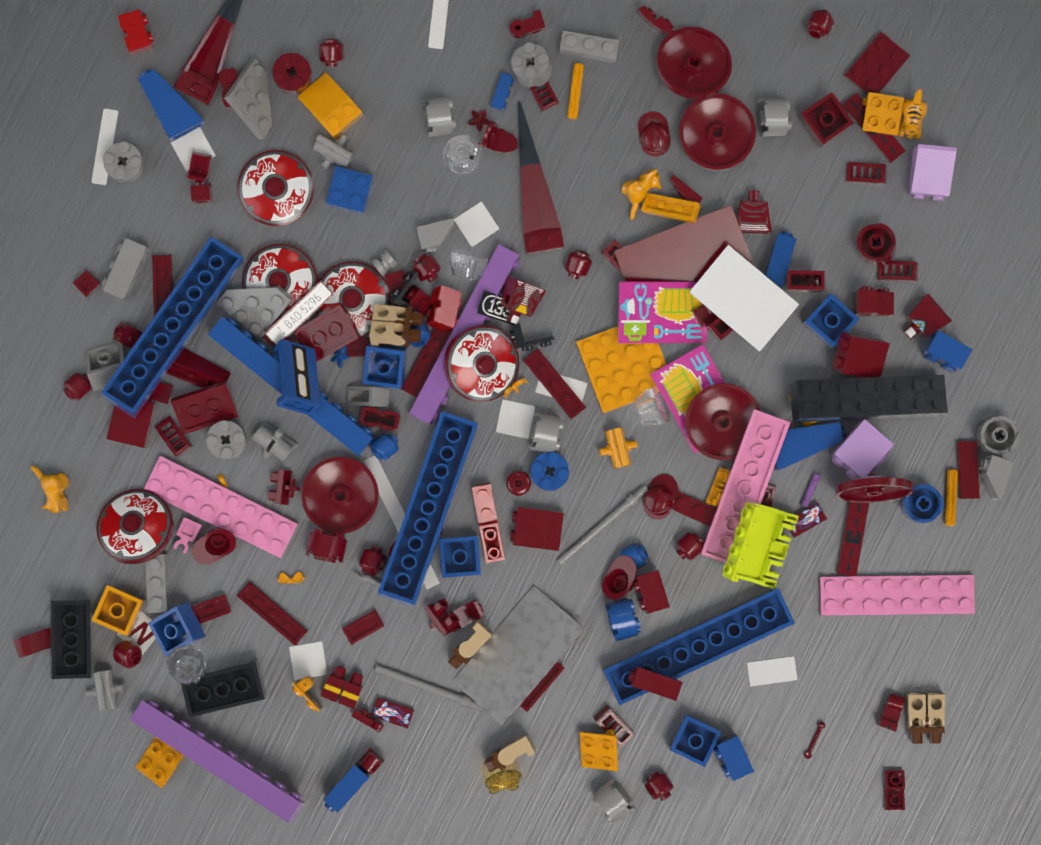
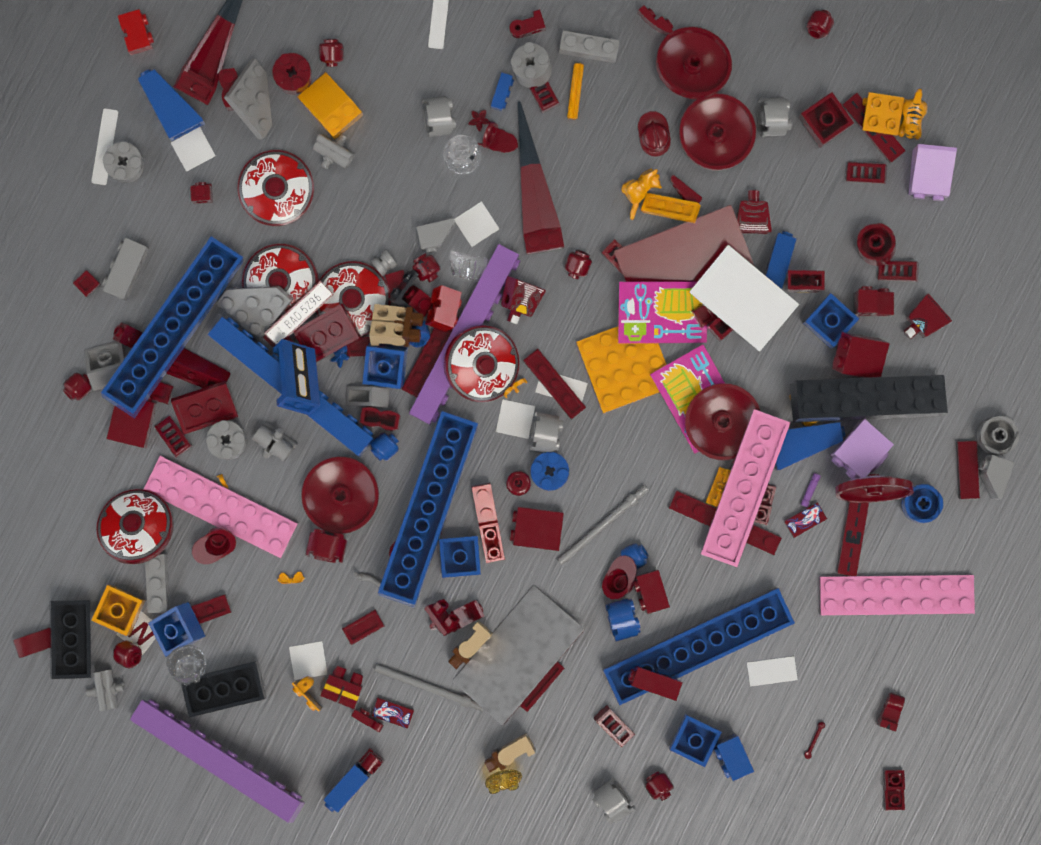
(53, 487): light orange animal -> none
(159, 762): light orange hinge -> none
(161, 280): dark red tile -> none
(188, 532): bright pink plate -> none
(199, 167): dark red bracket -> none
(272, 613): dark red tile -> none
(285, 487): dark red hips -> none
(349, 190): blue brick -> none
(372, 561): dark red head -> none
(394, 507): white sticker -> none
(493, 311): black sticker -> none
(516, 335): black bracket -> none
(599, 750): light orange hinge -> none
(618, 447): light orange pin -> none
(651, 407): clear piece -> none
(660, 497): dark red piece -> none
(689, 546): dark red head -> none
(757, 542): neon yellow hinge -> none
(877, 65): dark red plate -> none
(925, 715): tan hips -> none
(946, 352): blue brick -> none
(951, 497): light orange axle -> none

